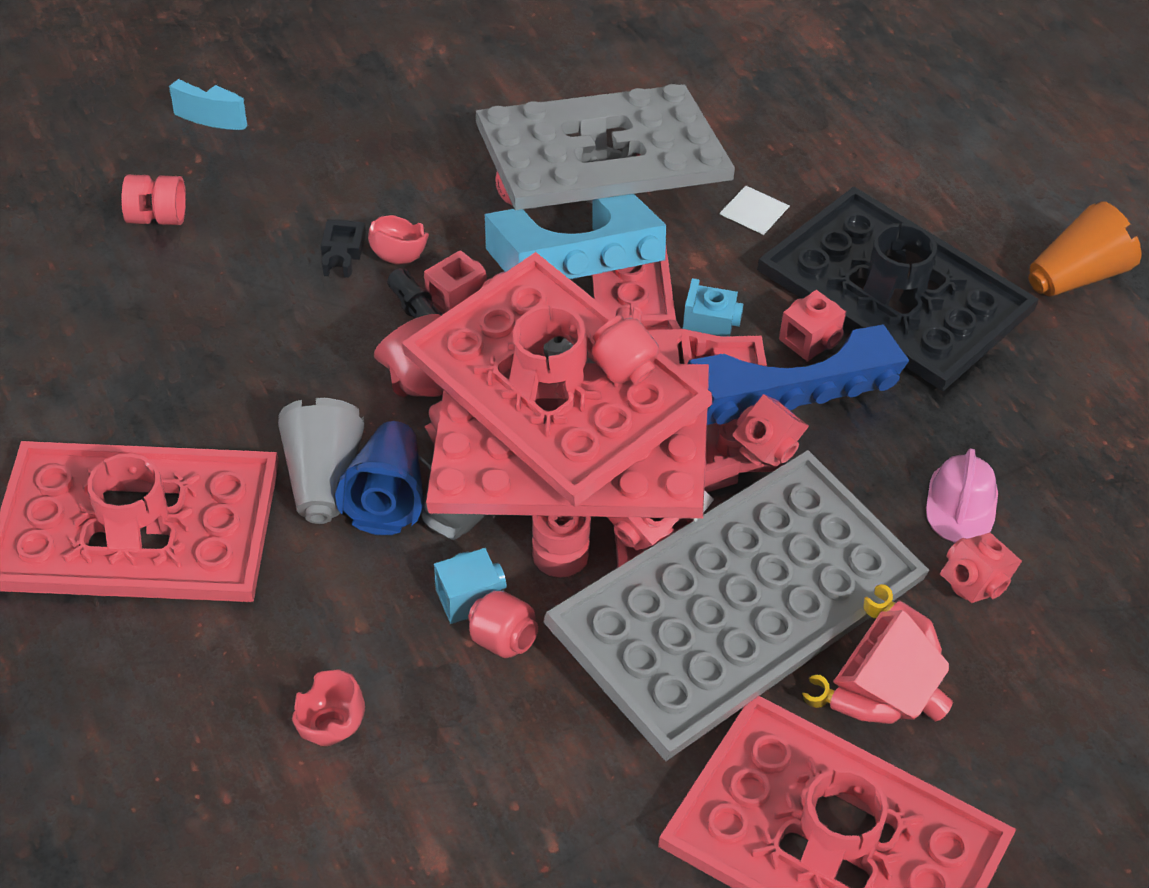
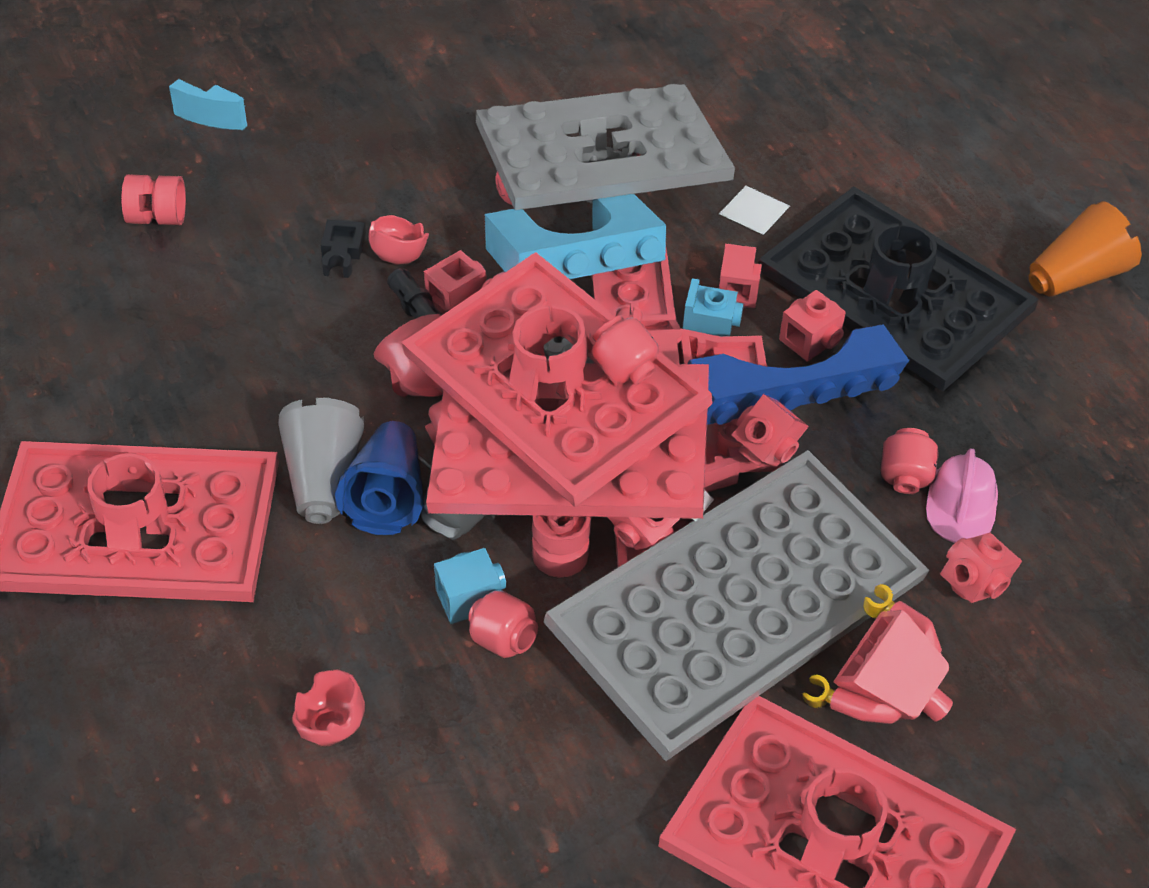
(741, 273): none -> coral brick
(909, 460): none -> coral head

